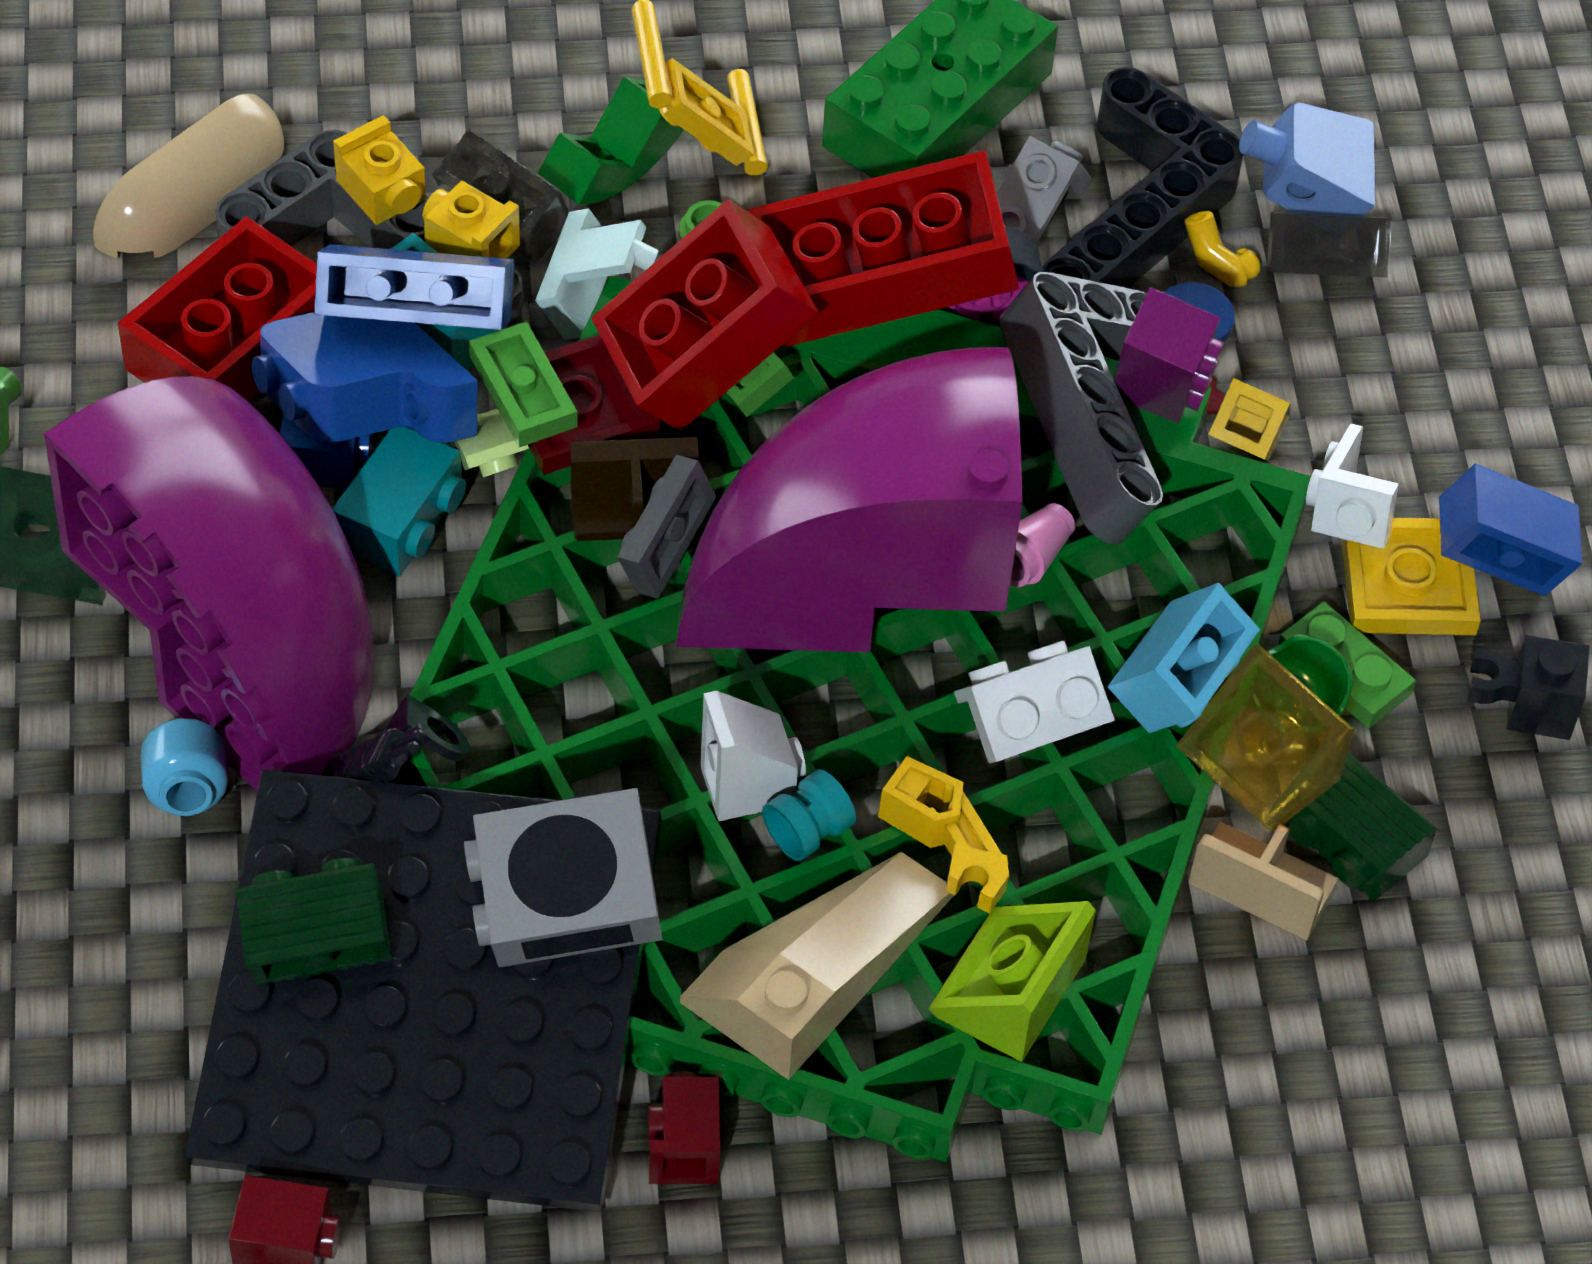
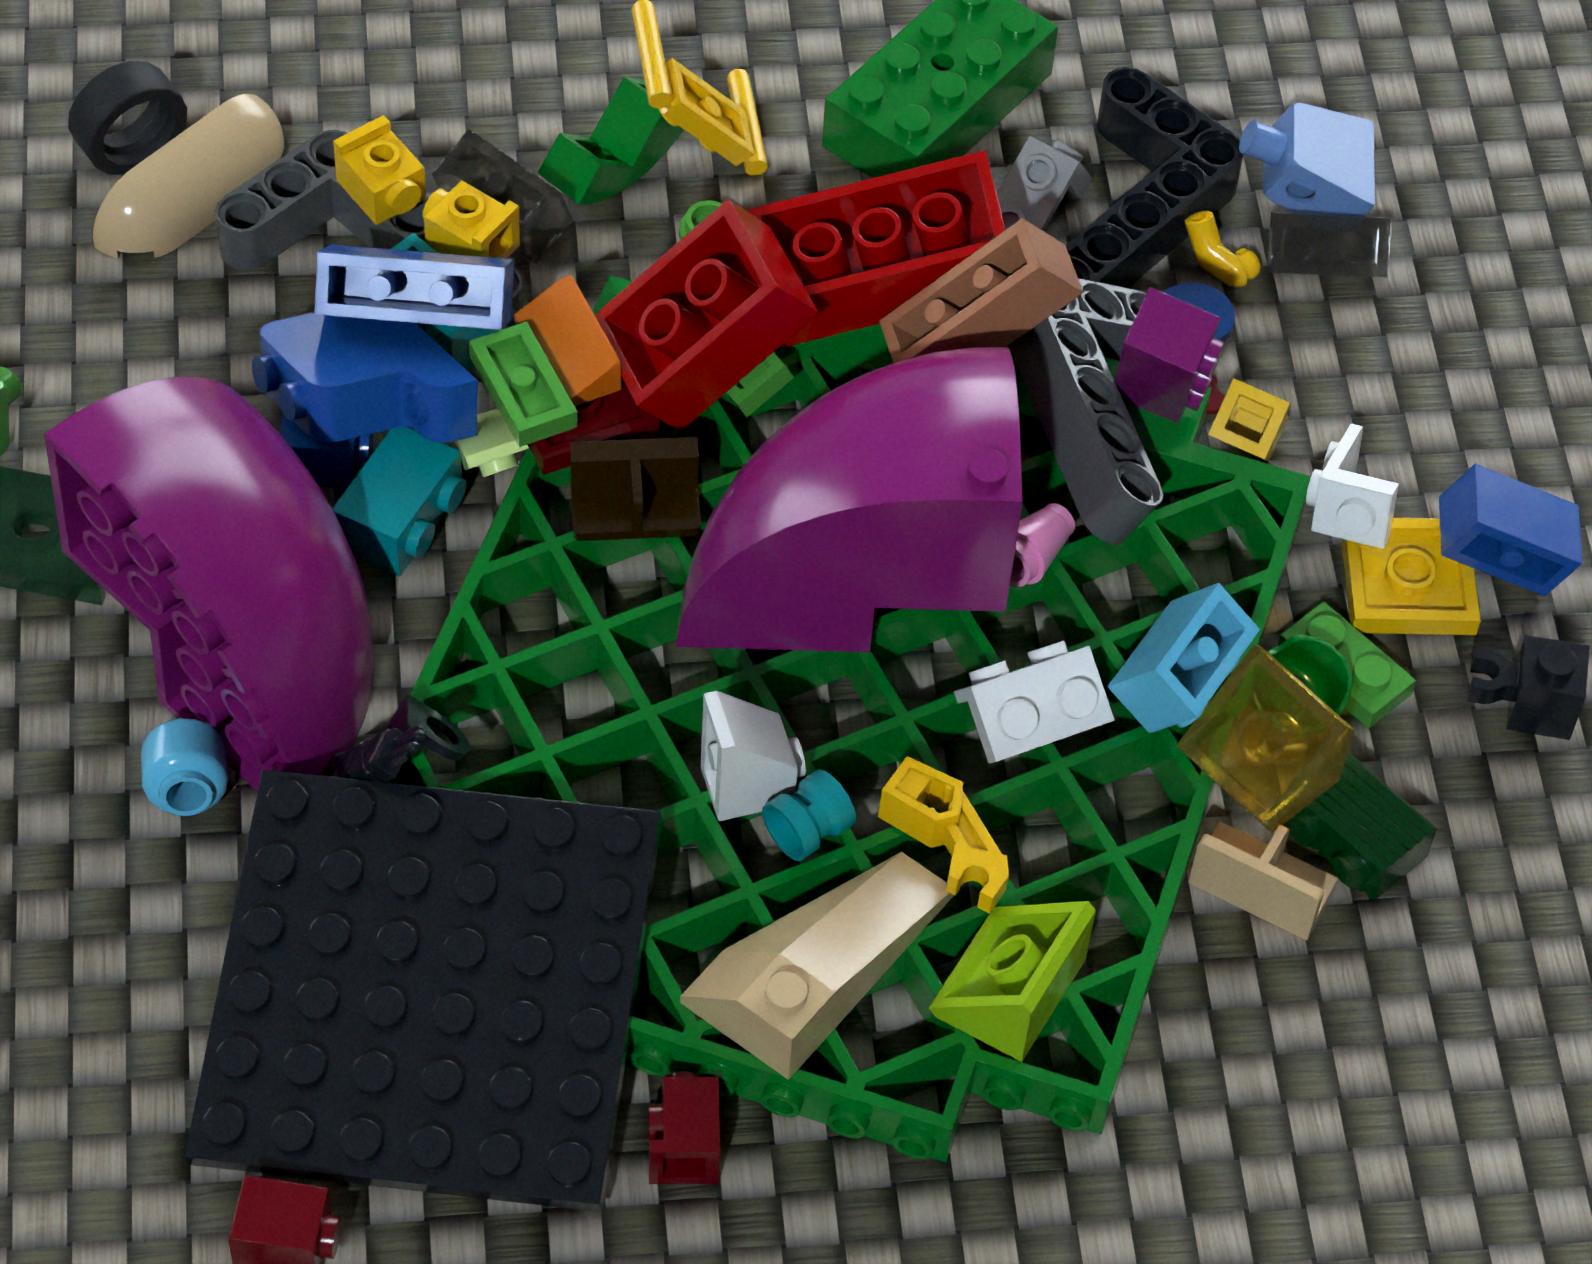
(113, 94): none -> black tyre
(213, 310): red brick -> none
(313, 921): dark green brick -> none
(563, 878): light grey brick -> none
(573, 341): none -> orange slope
(581, 265): light aqua piece -> none
(666, 526): dark grey plate -> none
(987, 296): none -> nougat brick

